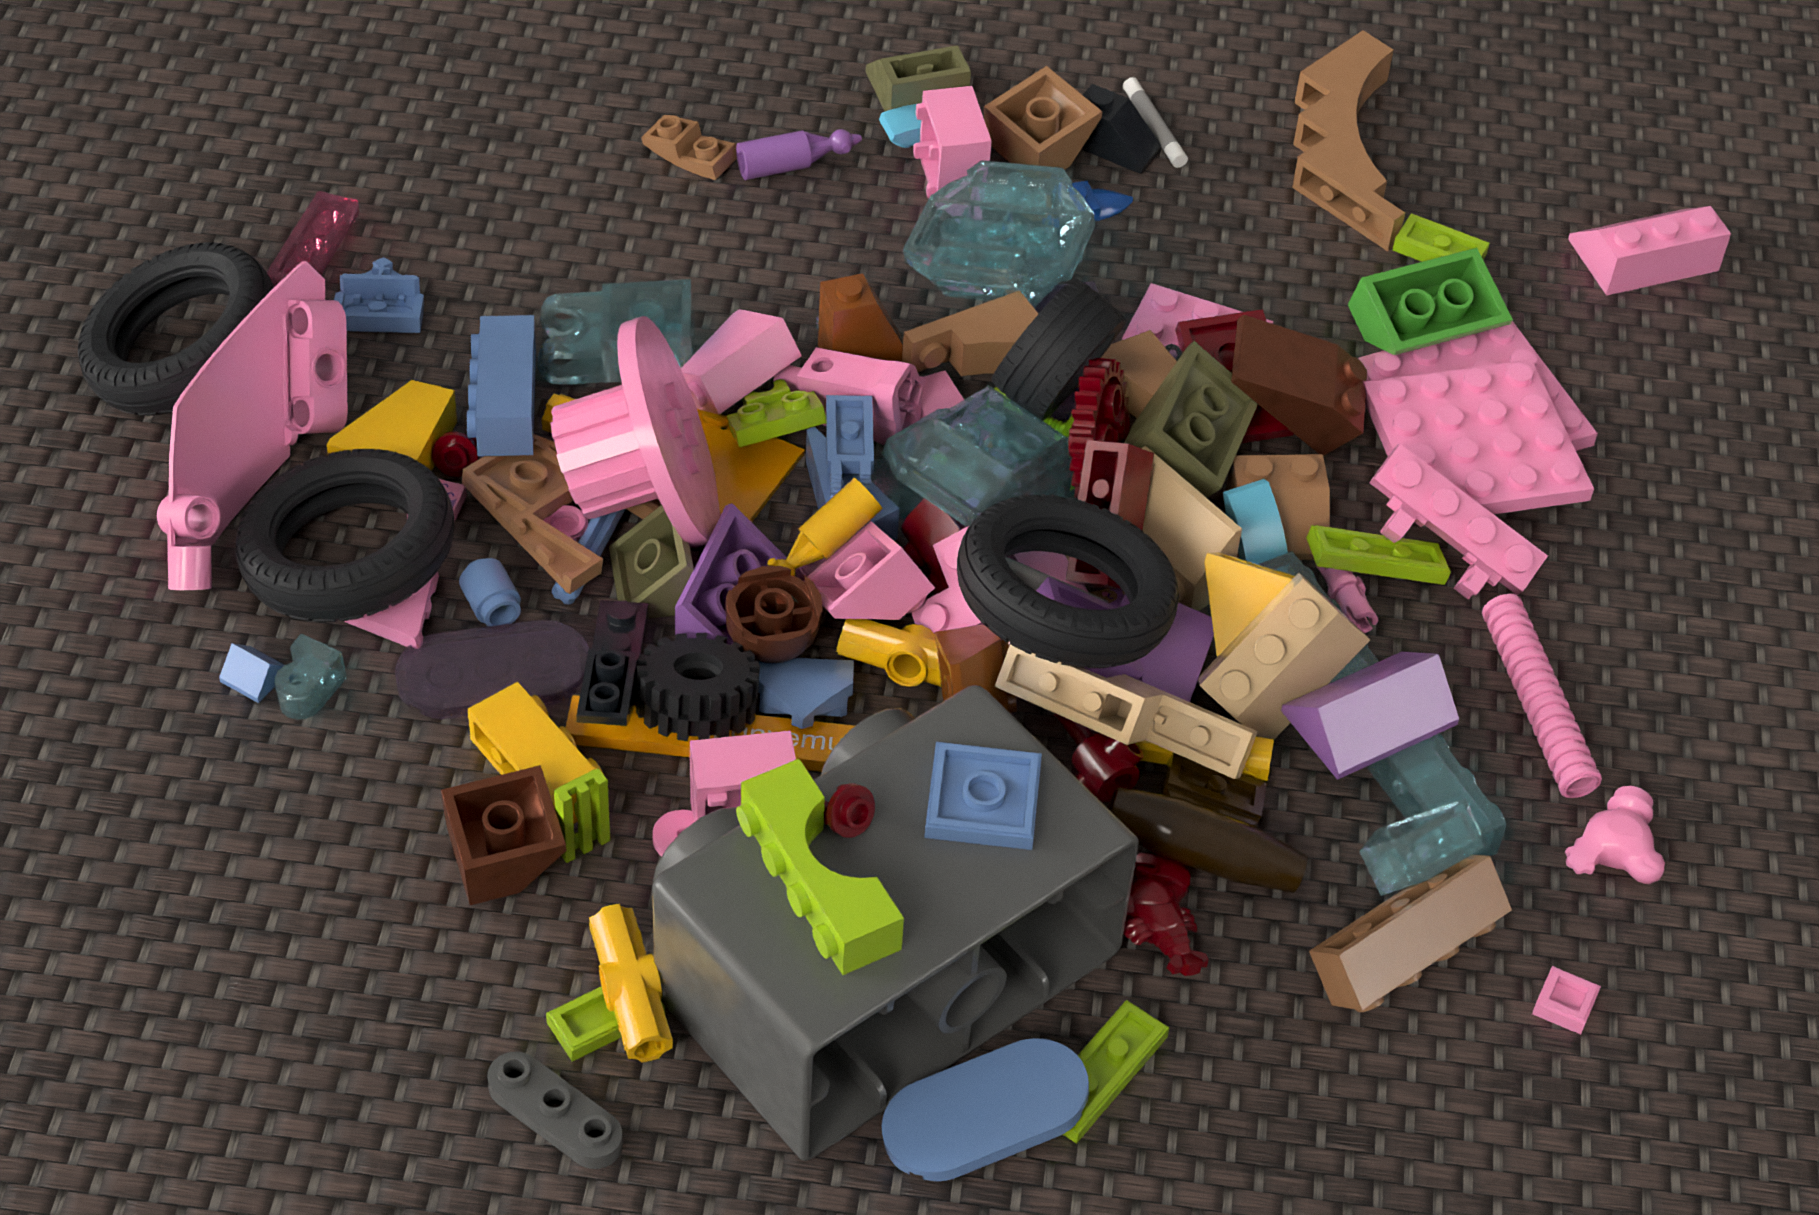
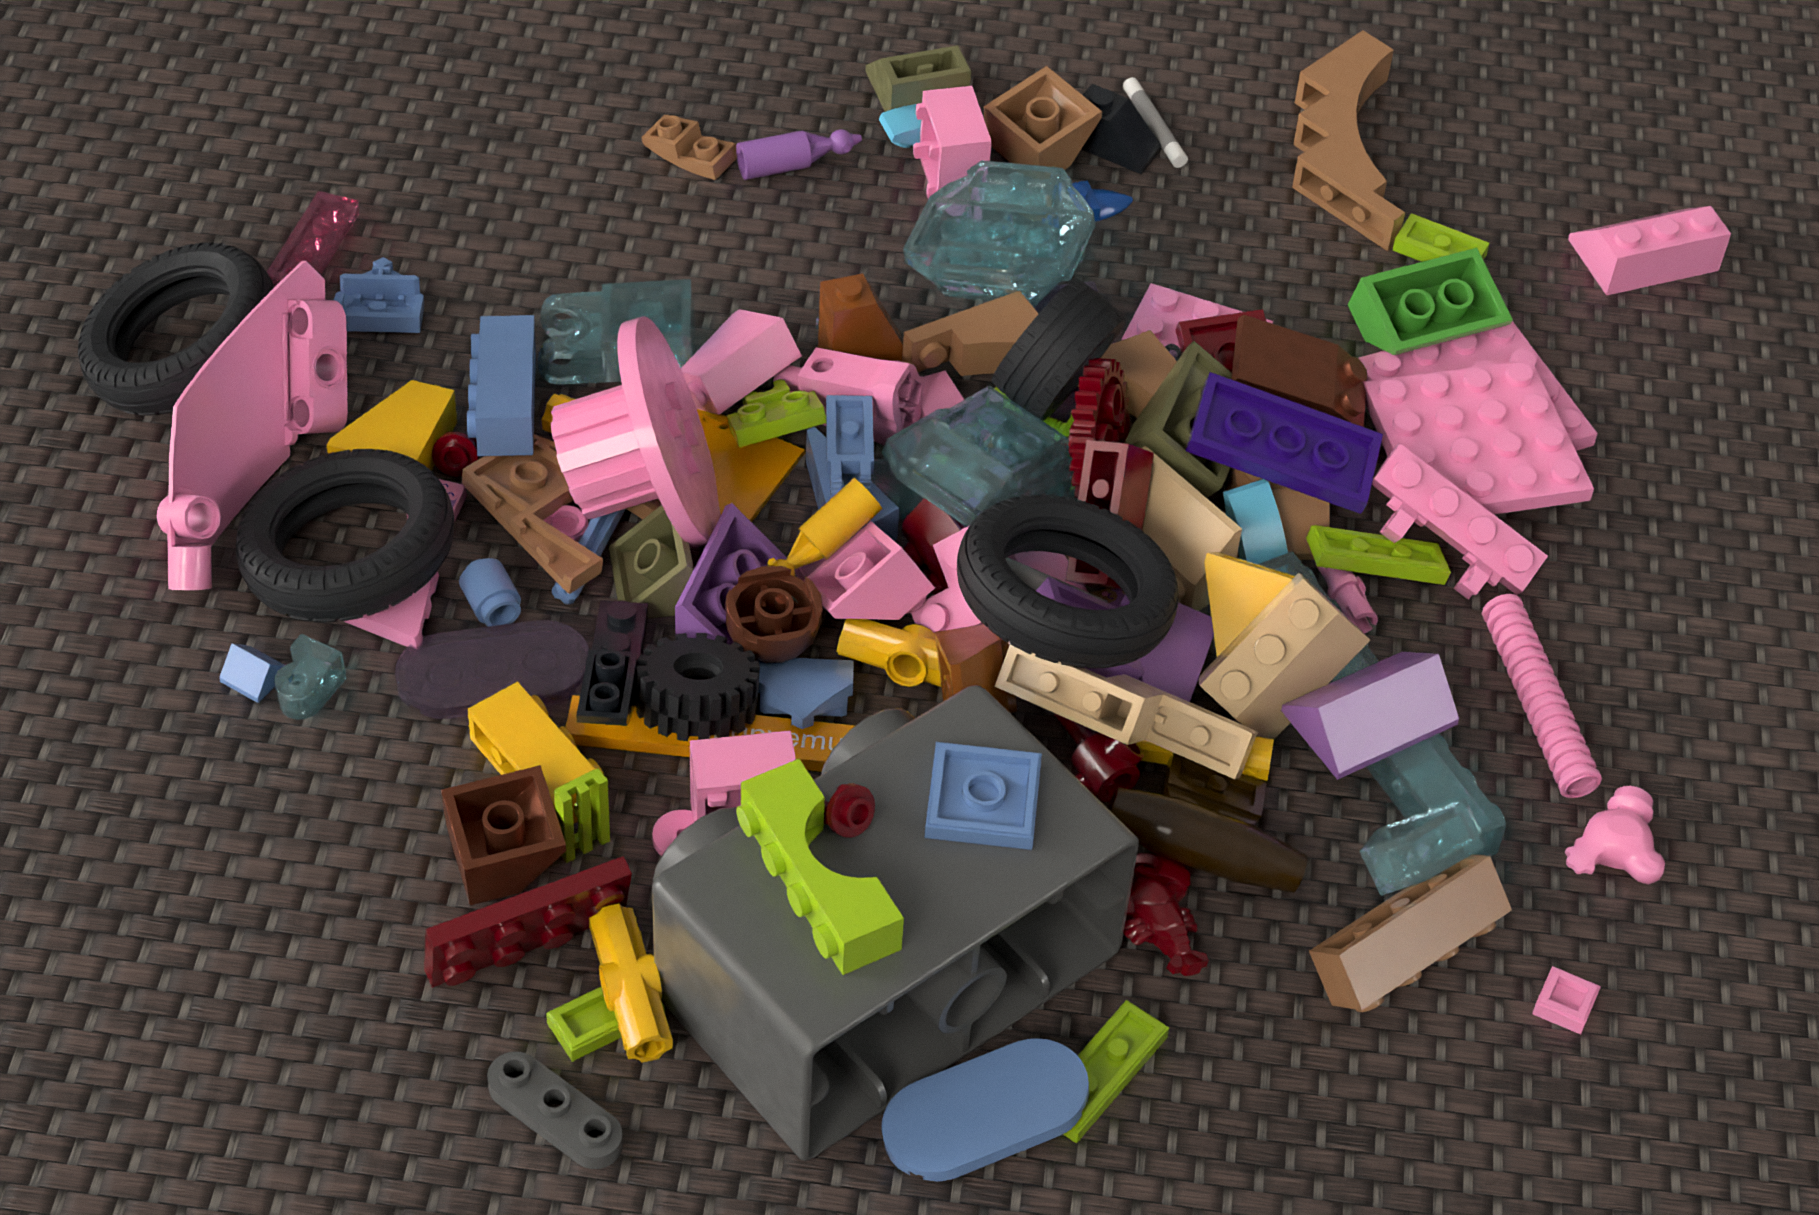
(522, 923): none -> dark red plate
(1285, 443): none -> dark purple plate

